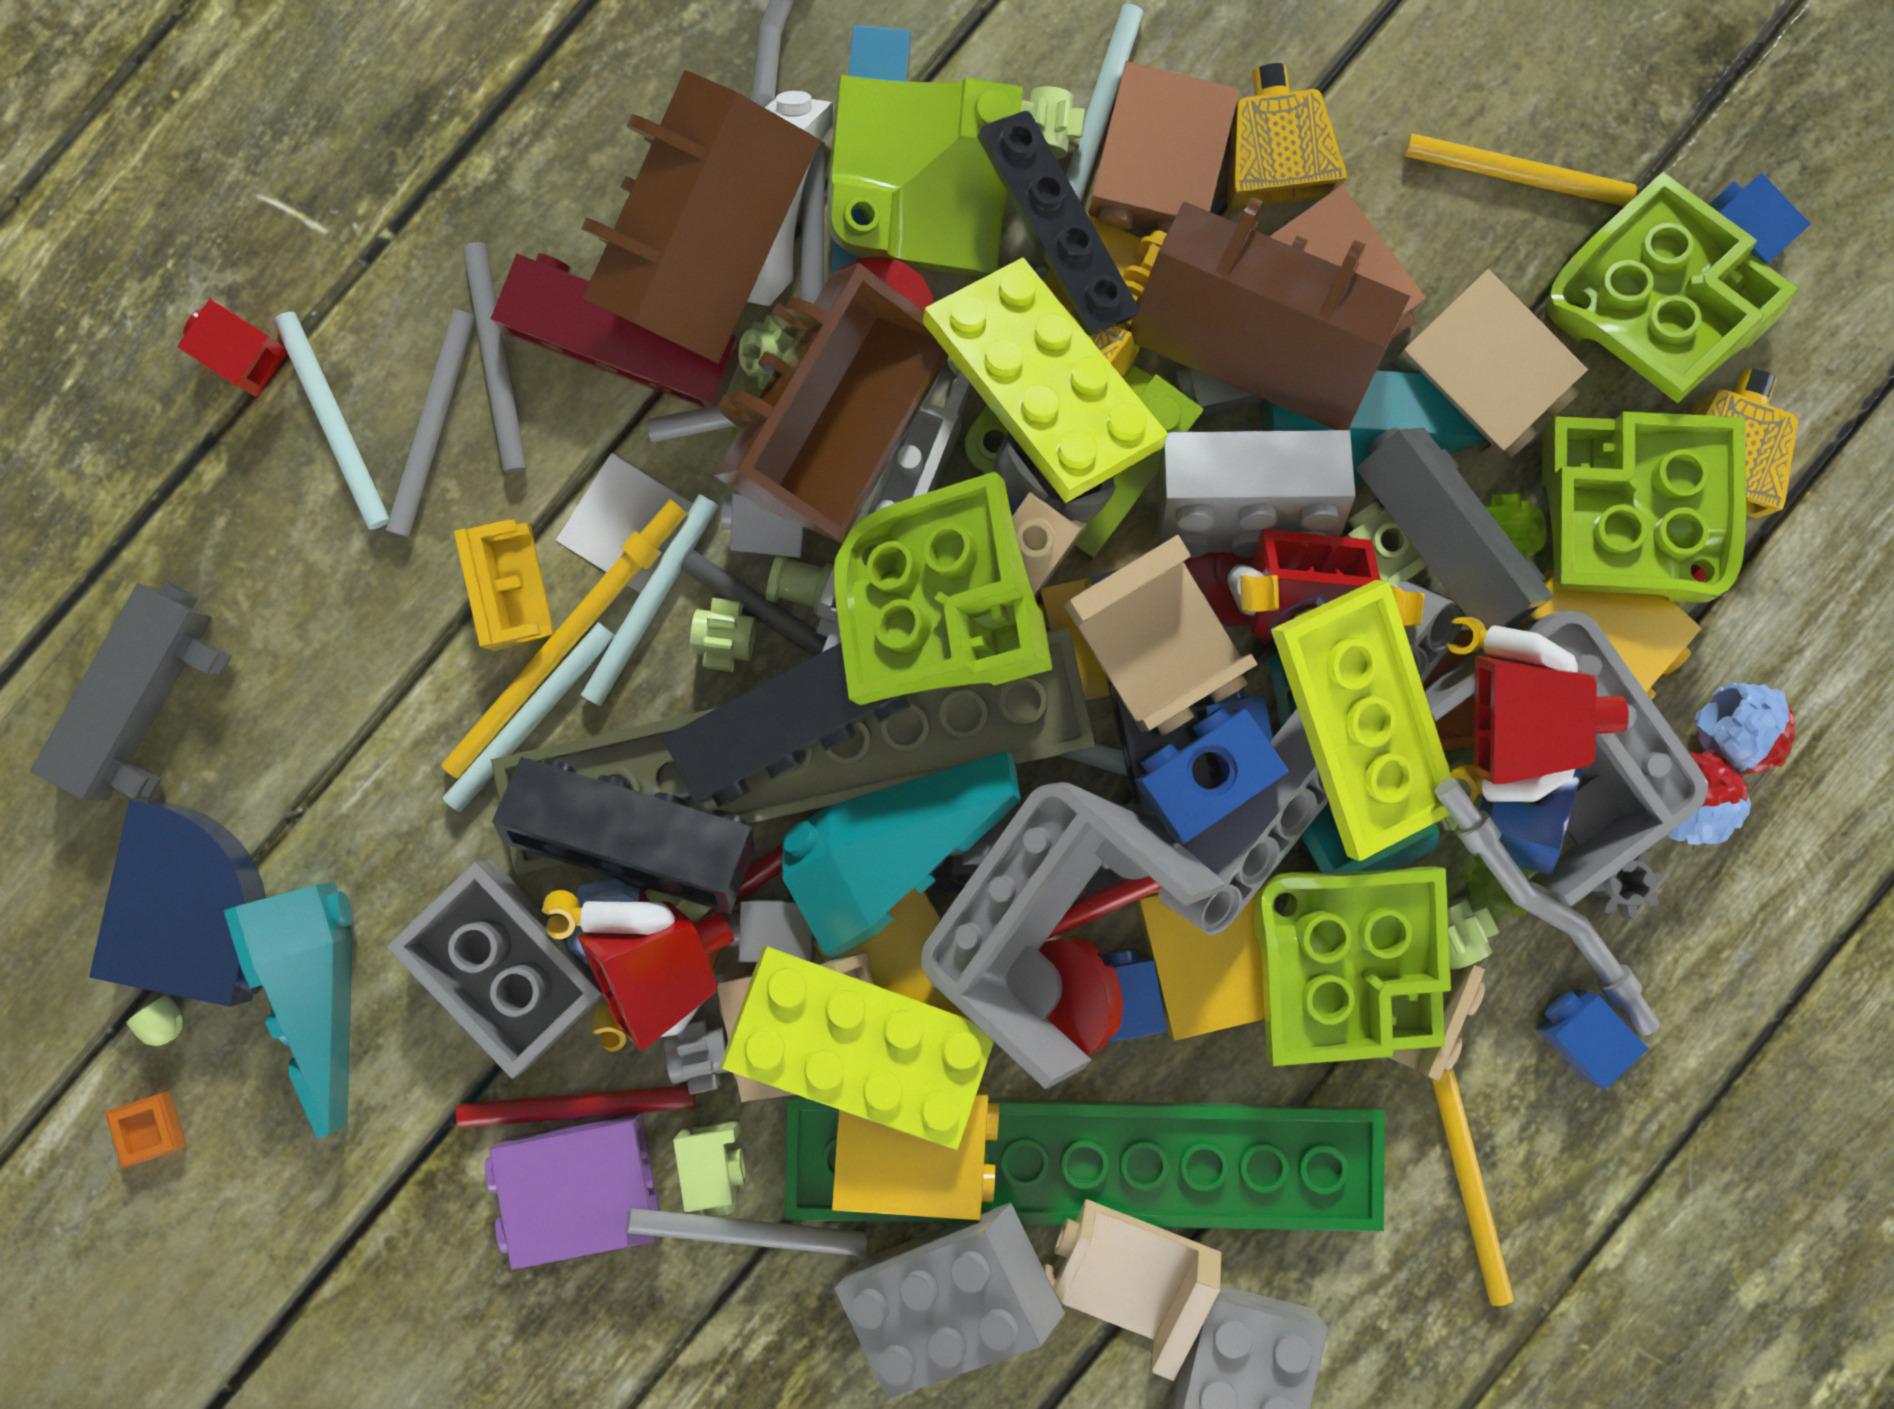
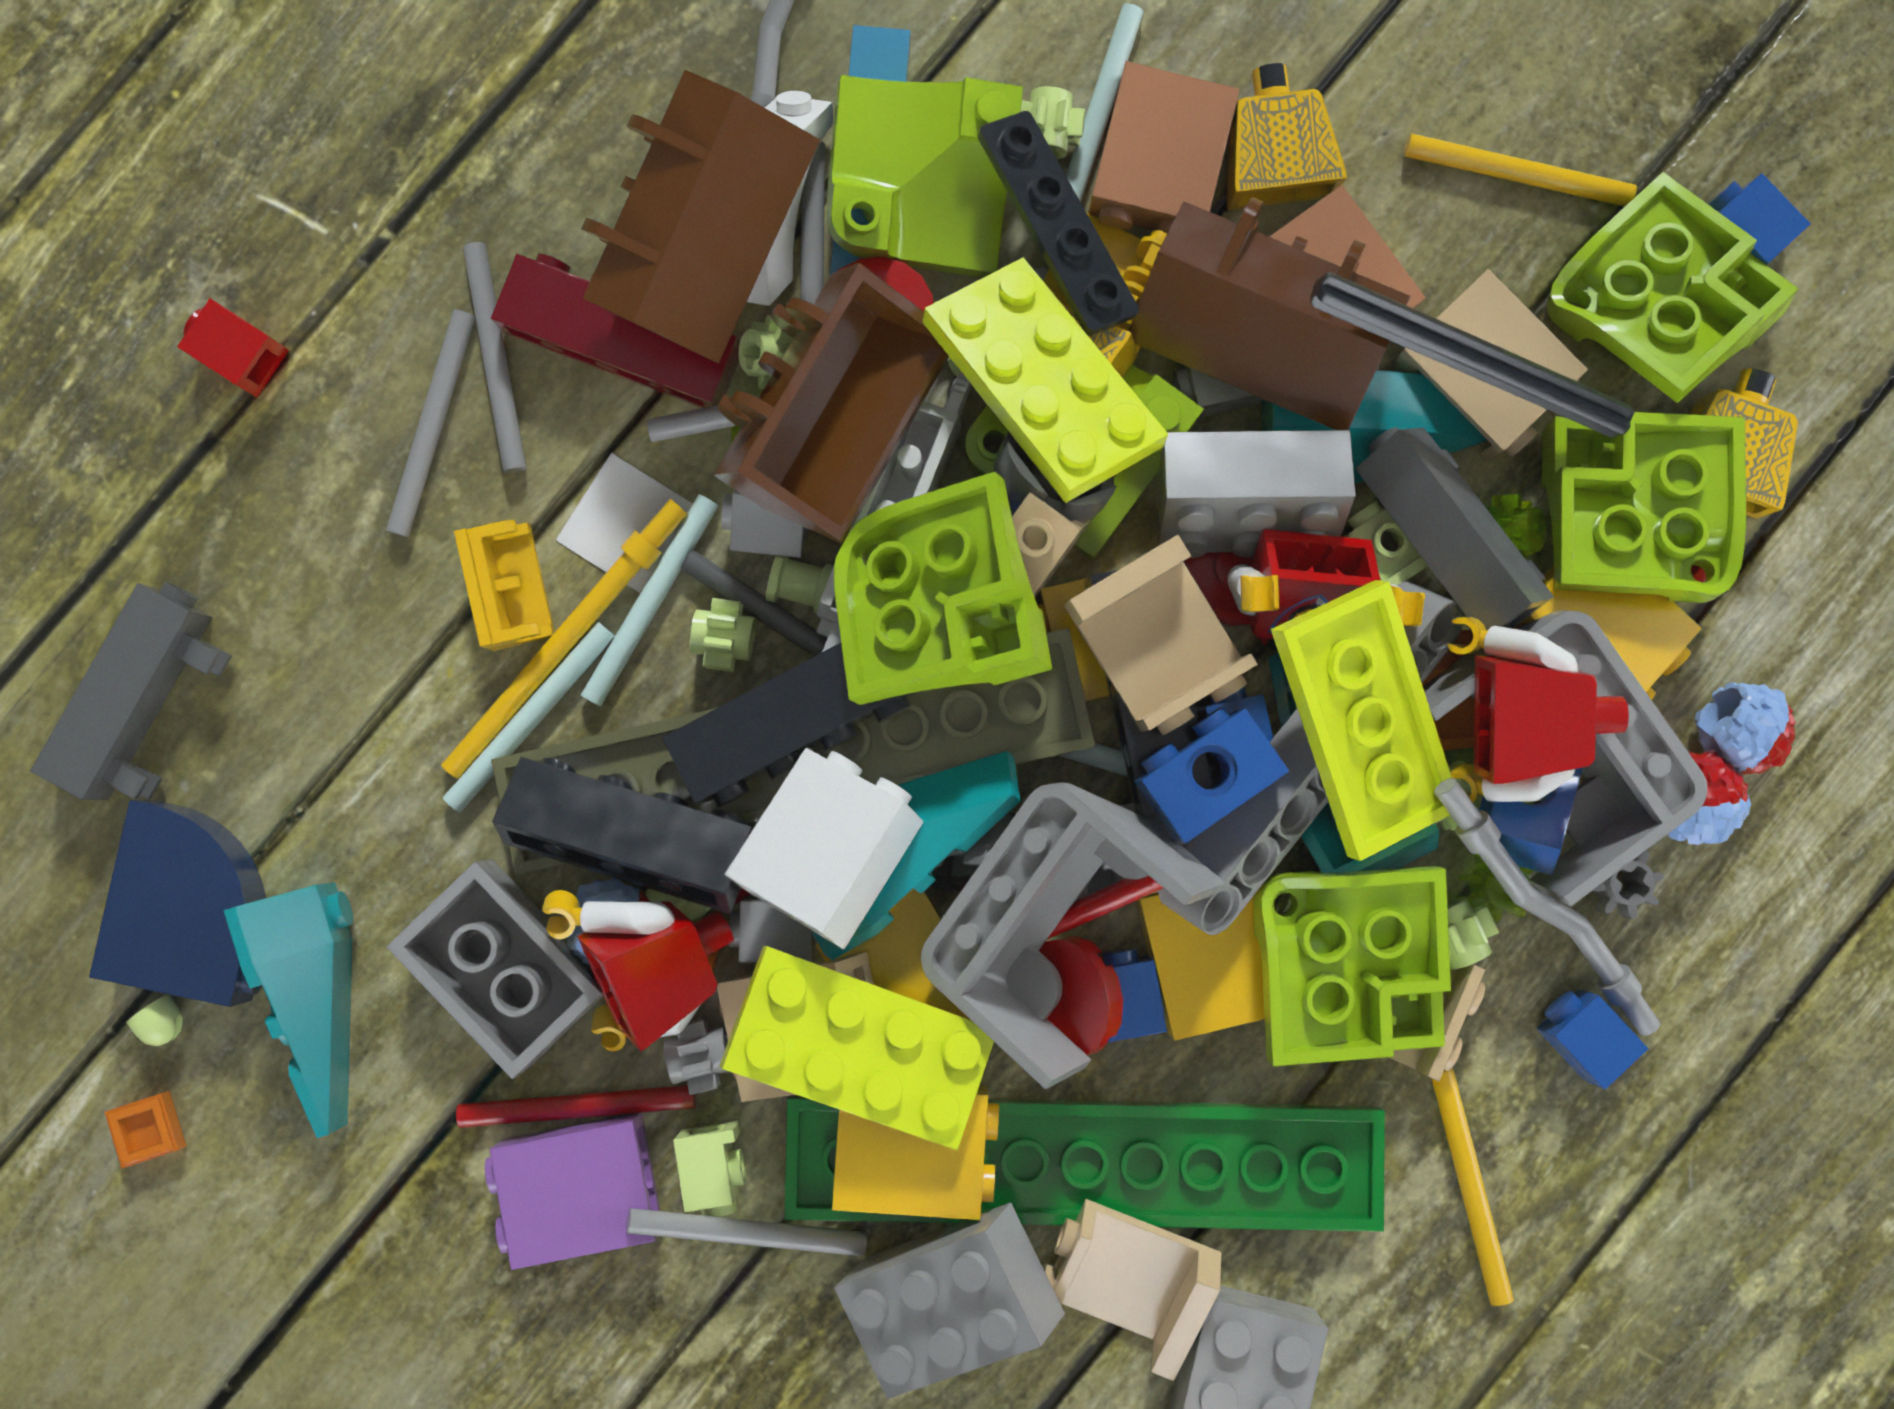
(331, 420): light aqua bar -> none
(826, 845): none -> white brick
(1470, 354): none -> black axle

